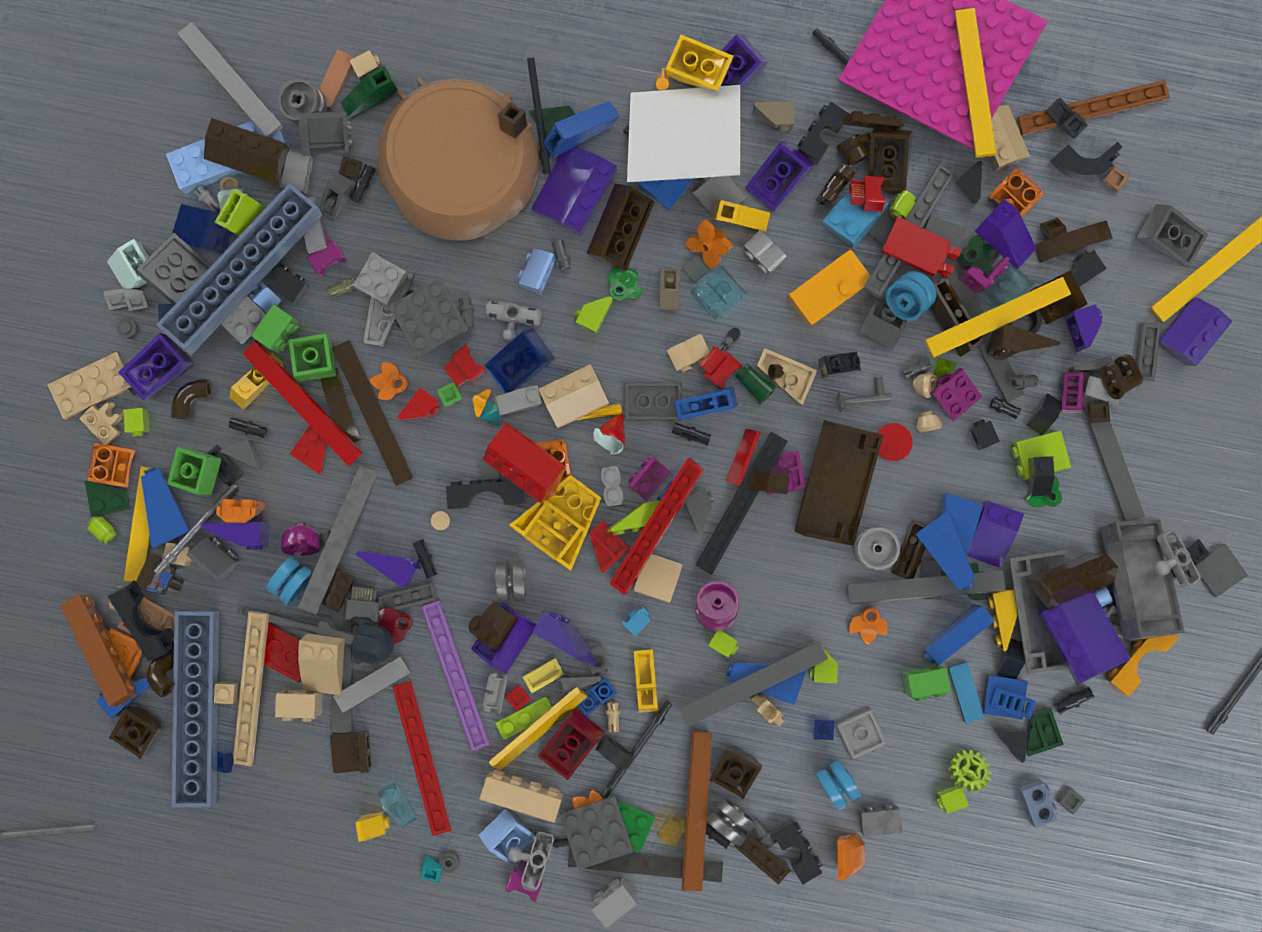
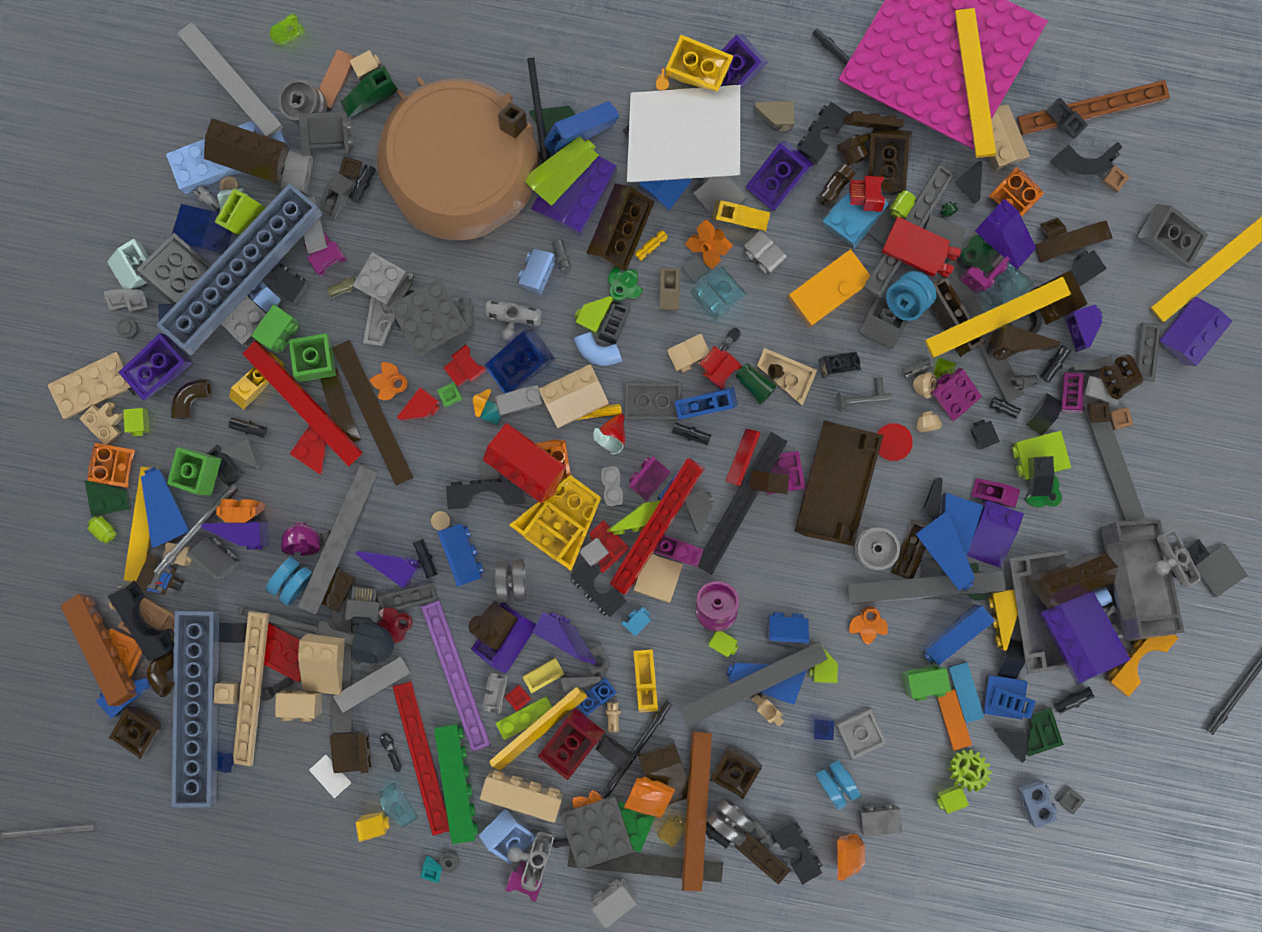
(232, 632): none -> black slope
(269, 692): none -> black piece
(280, 33): none -> clear neon green plate
(333, 782): none -> white sticker
(388, 743): none -> black piece
(455, 783): none -> green brick
(461, 554): none -> blue slope
(562, 169): none -> lime slope
(594, 353): none -> light blue cylinder
(594, 552): none -> light grey slope
(607, 602): none -> black arch
(609, 337): none -> black slope
(649, 797): none -> orange slope
(651, 245): none -> yellow axle
(665, 766): none -> dark brown slope
(679, 551): none -> magenta slope
(788, 628): none -> blue slope
(932, 503): none -> black slope
(949, 209): none -> dark green plate
(954, 720): none -> orange tile
(996, 492): none -> magenta slope
(1055, 363): none -> black pin
(1121, 418): none -> medium nougat tile

